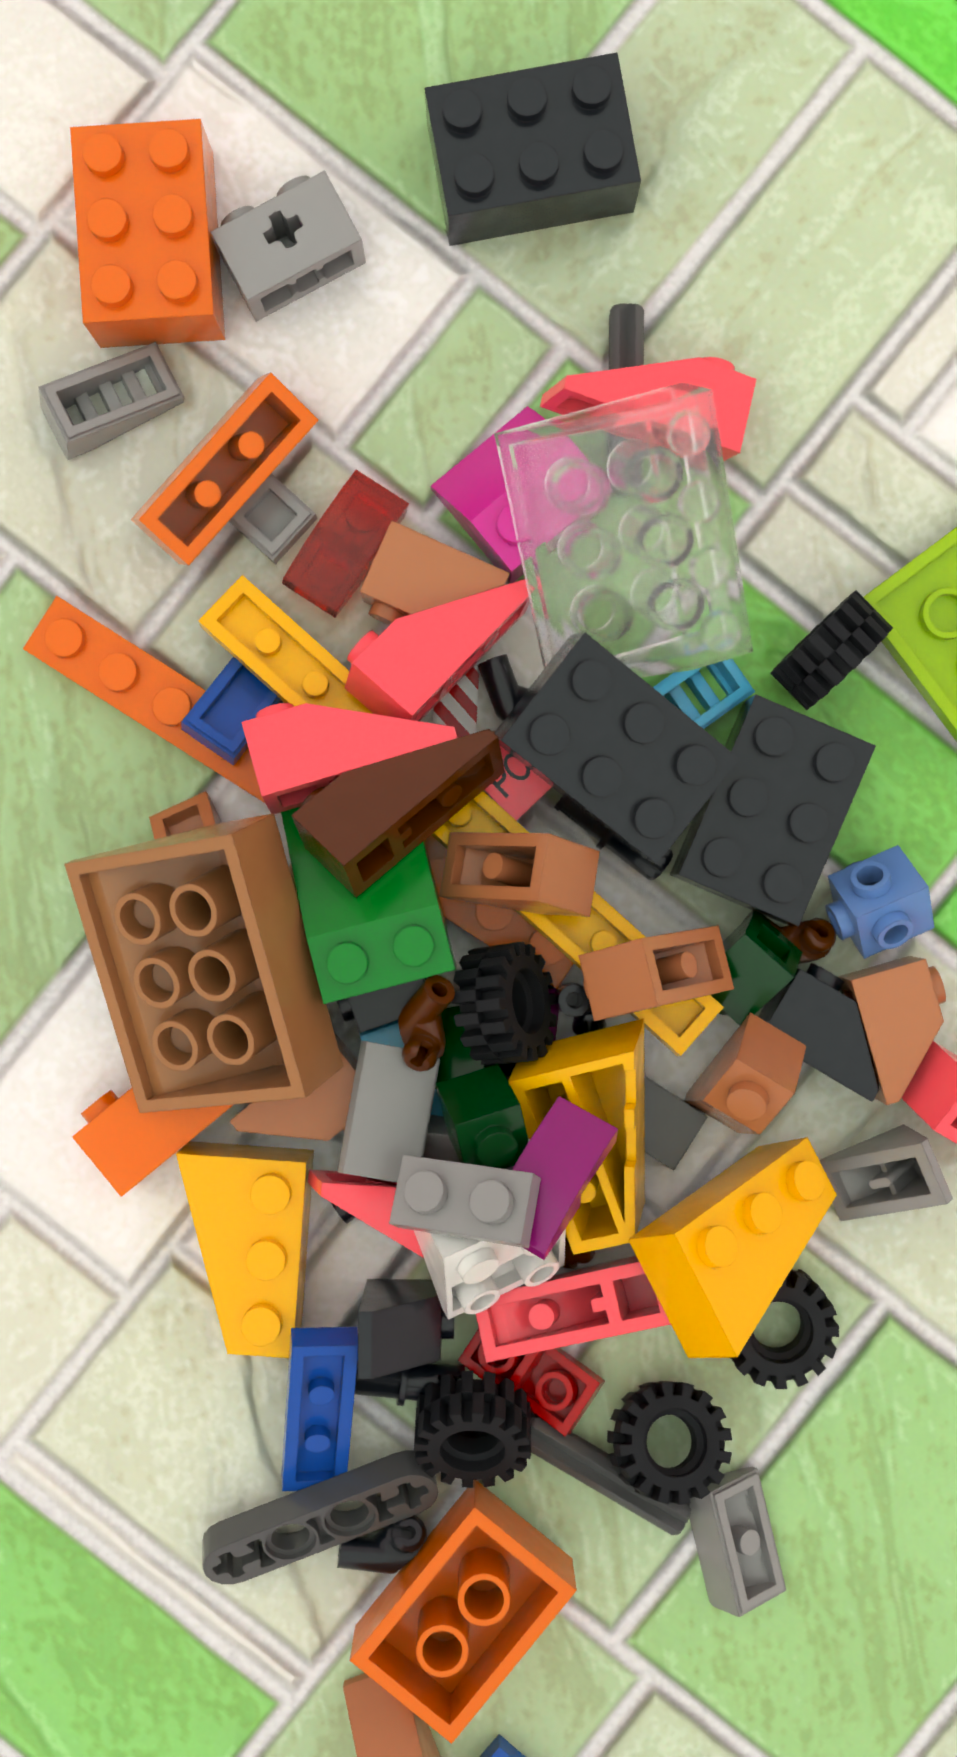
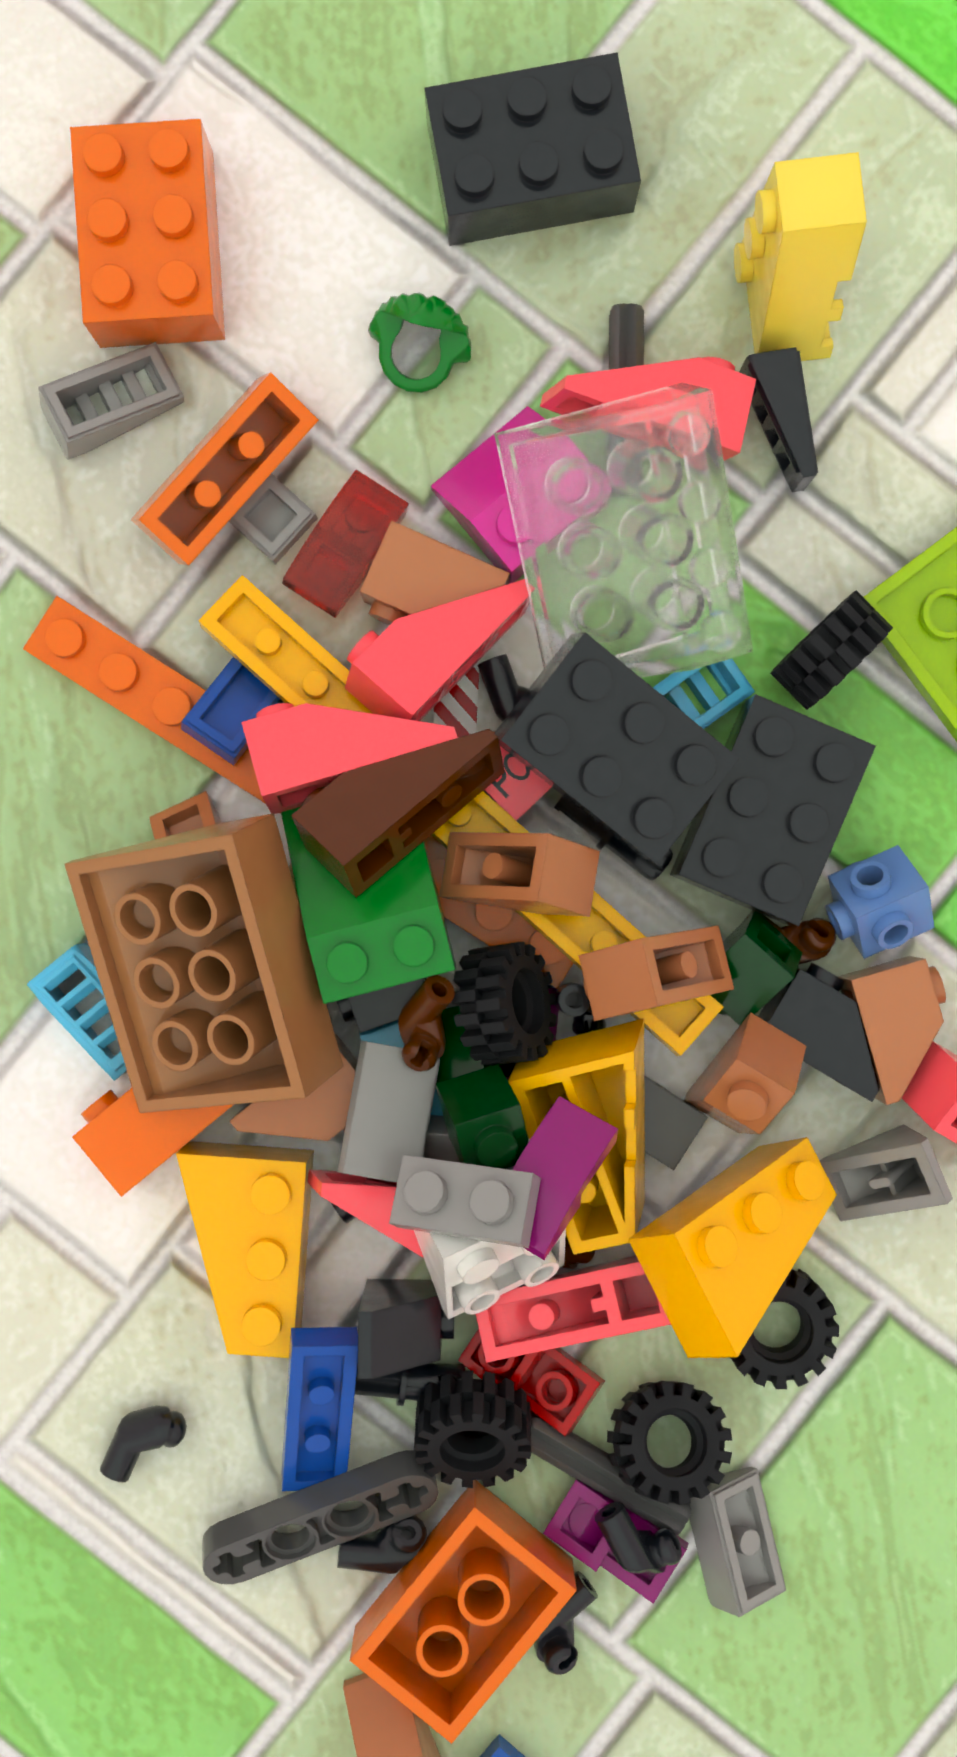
(63, 1006): none -> medium azure slope
(141, 1432): none -> black arm
(277, 275): light grey brick -> none
(426, 312): none -> green piece
(556, 1643): none -> black arm
(578, 1533): none -> magenta slope
(637, 1549): none -> black arm
(784, 412): none -> black slope
(799, 249): none -> light yellow wedge

